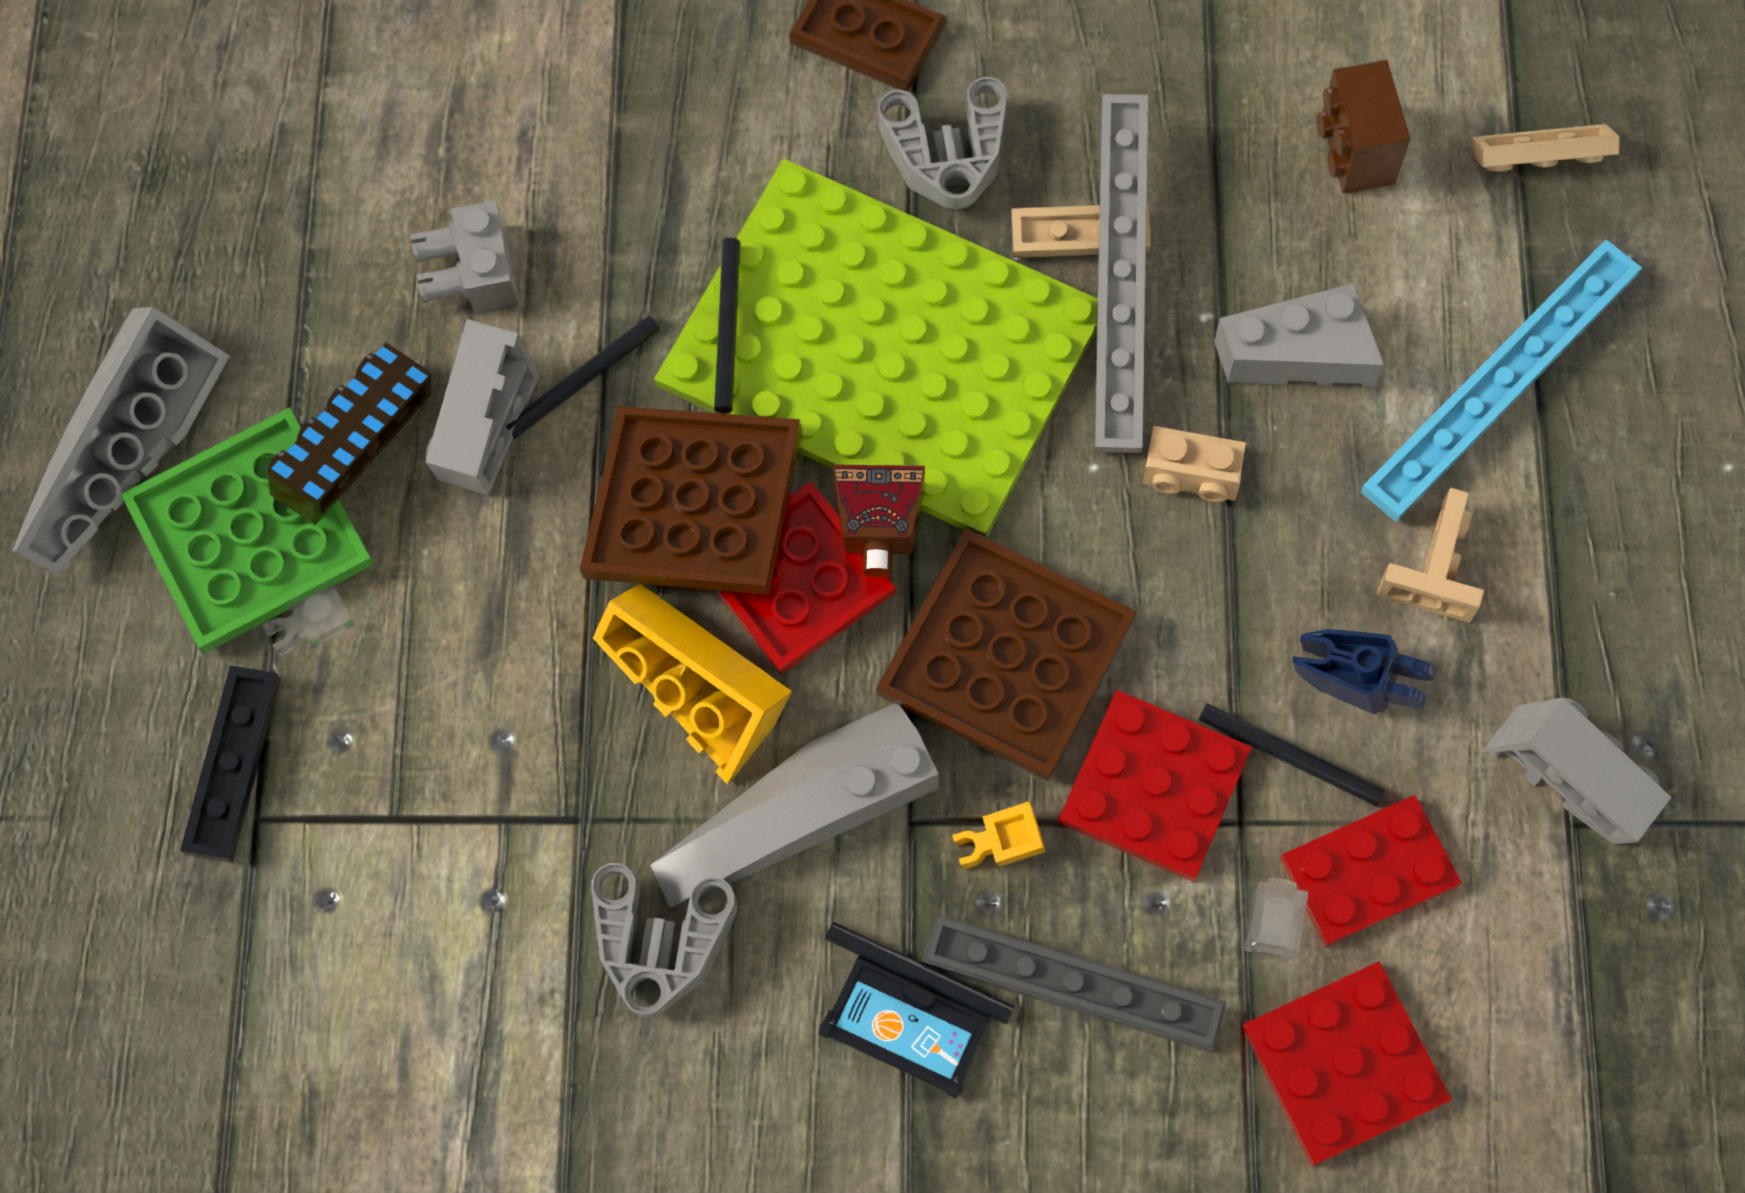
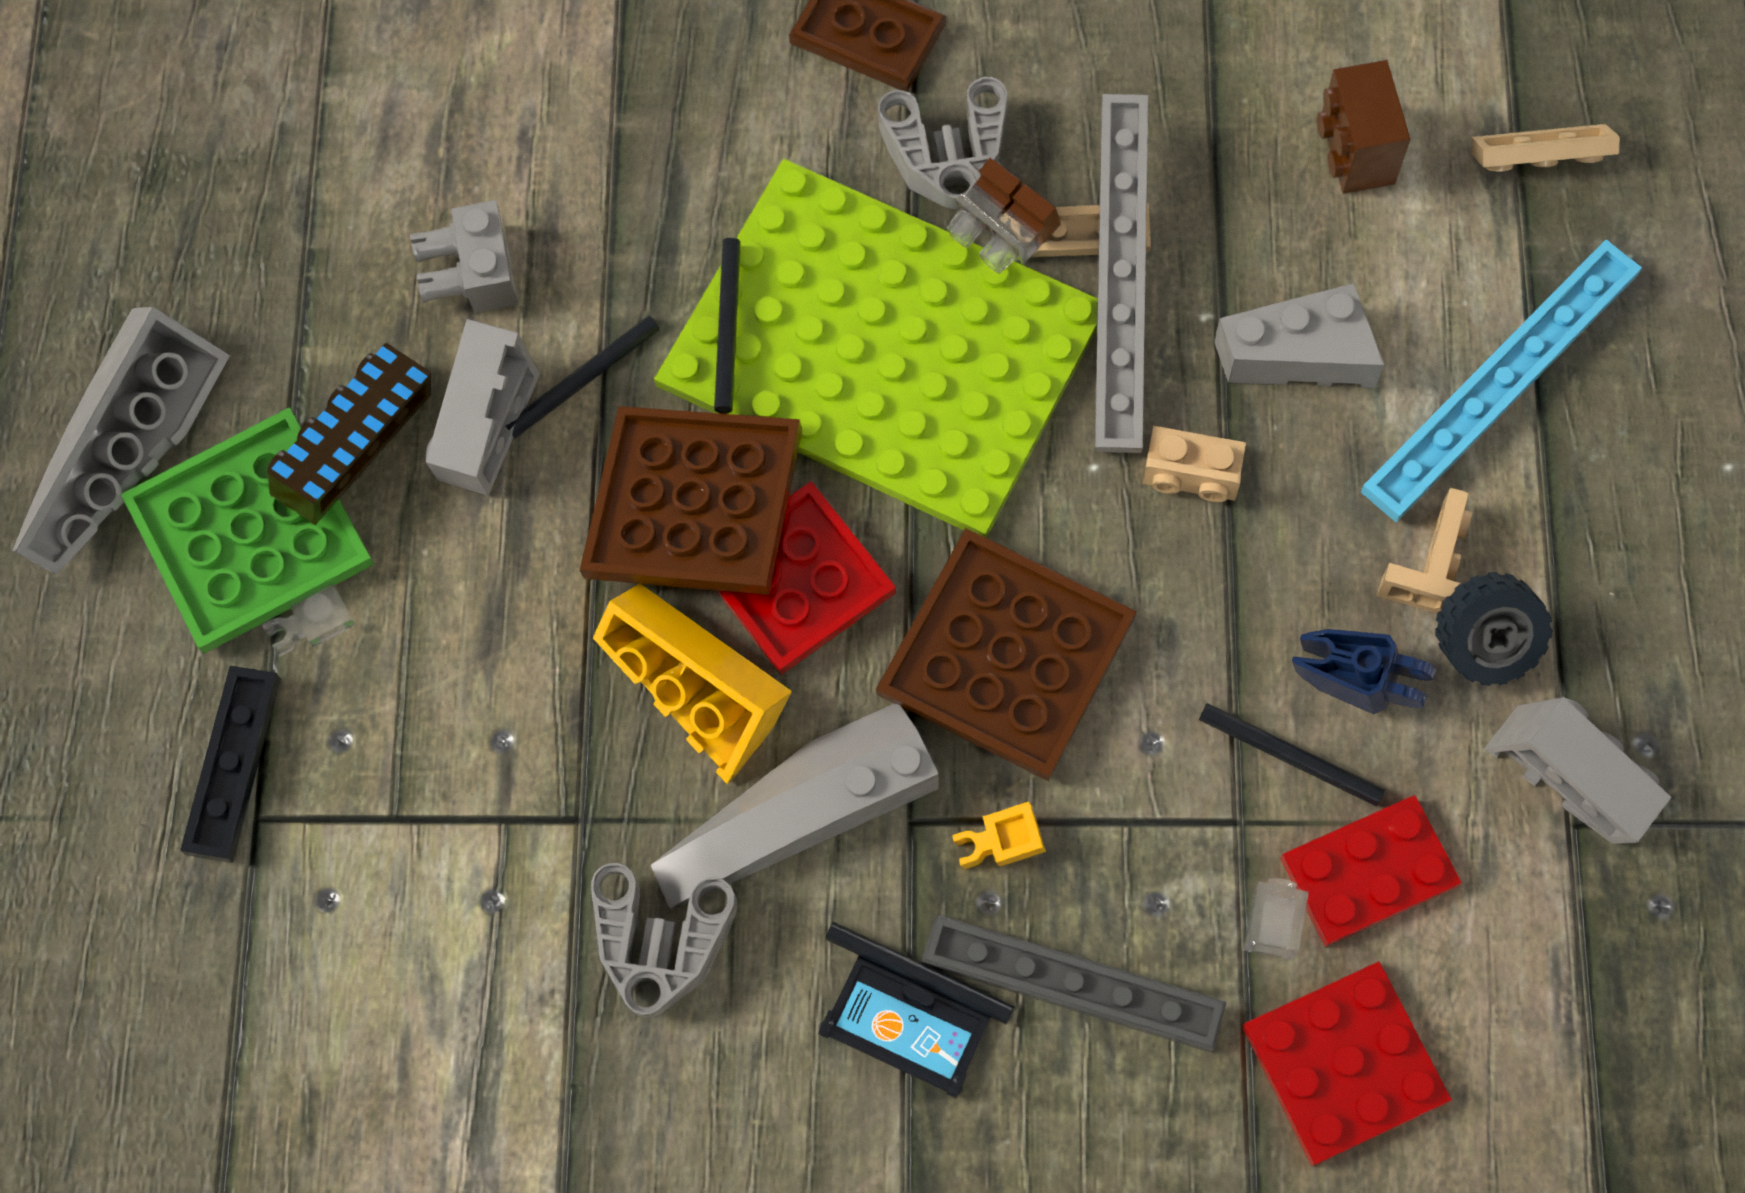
(879, 511): torso -> none
(1005, 212): none -> clear hips
(1154, 785): red plate -> none
(1475, 614): none -> black wheel

